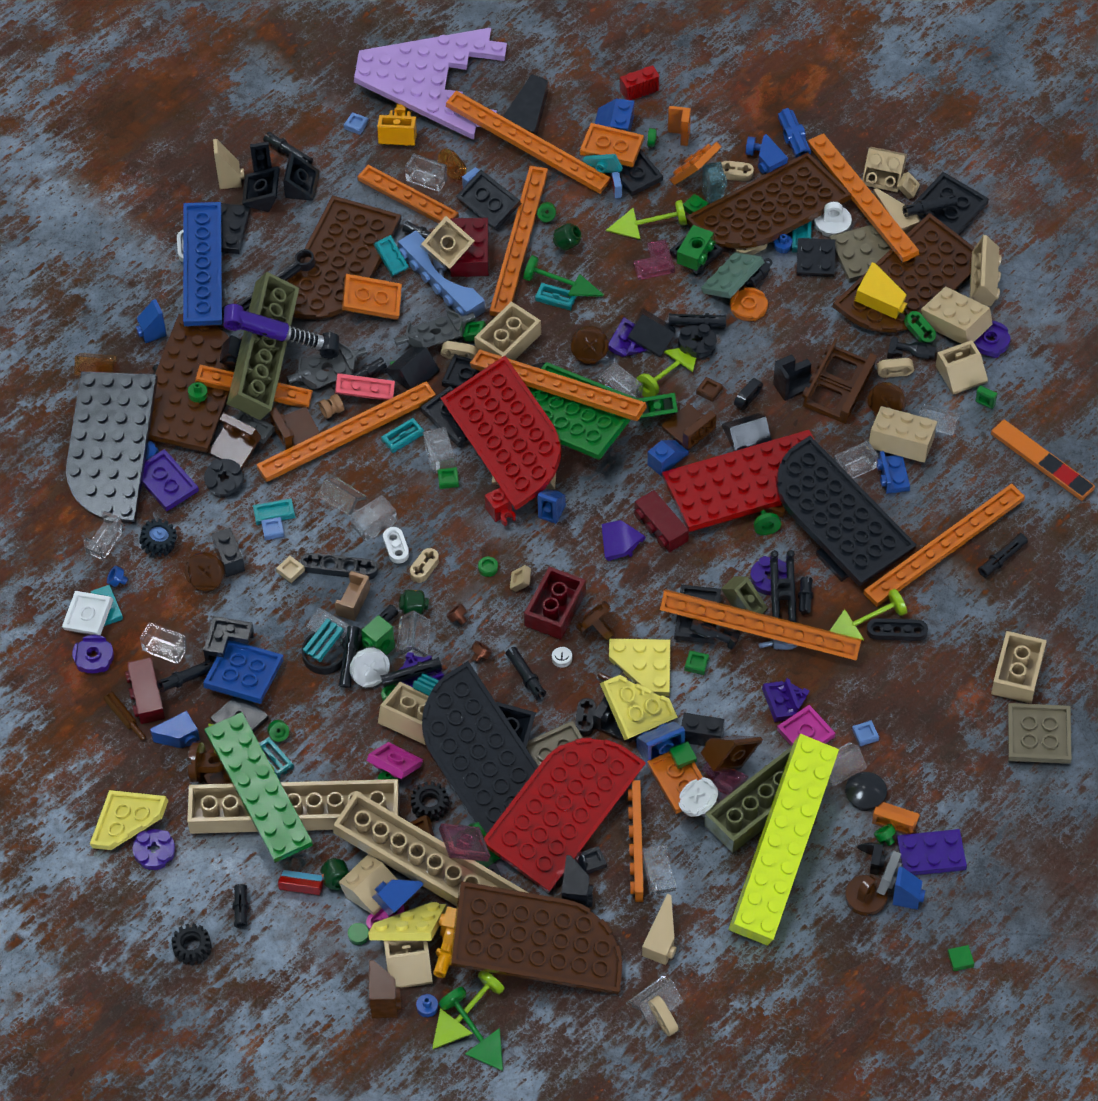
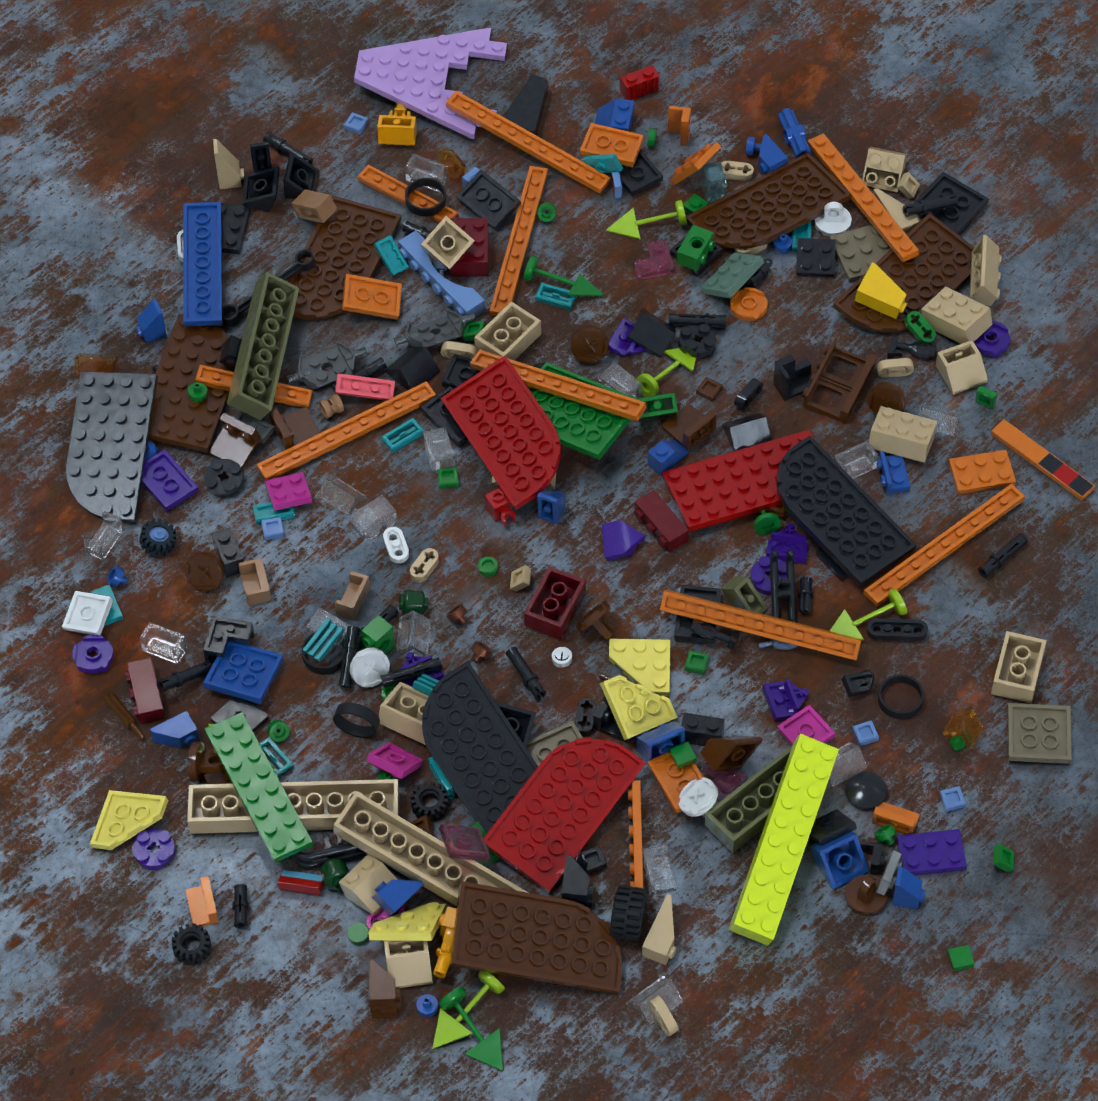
(202, 903): none -> orange panel
(236, 319): piece -> none
(254, 581): none -> medium nougat panel
(288, 491): none -> dark pink plate
(290, 569): tan plate -> none
(314, 206): none -> medium nougat panel
(319, 857): none -> black piece
(340, 562): black beam -> none
(360, 711): none -> black tyre
(425, 211): none -> black tyre
(440, 778): none -> teal tile
(567, 236): dark green head -> none
(628, 913): none -> black tyre
(788, 540): none -> dark purple slope
(831, 827): none -> black plate
(840, 859): none -> blue slope
(858, 683): none -> black plate
(900, 678): none -> black tyre
(952, 799): none -> medium blue tile
(957, 742): none -> green tile
(964, 723): none -> clear orange panel
(982, 472): none -> orange plate
(1003, 858): none -> green plate

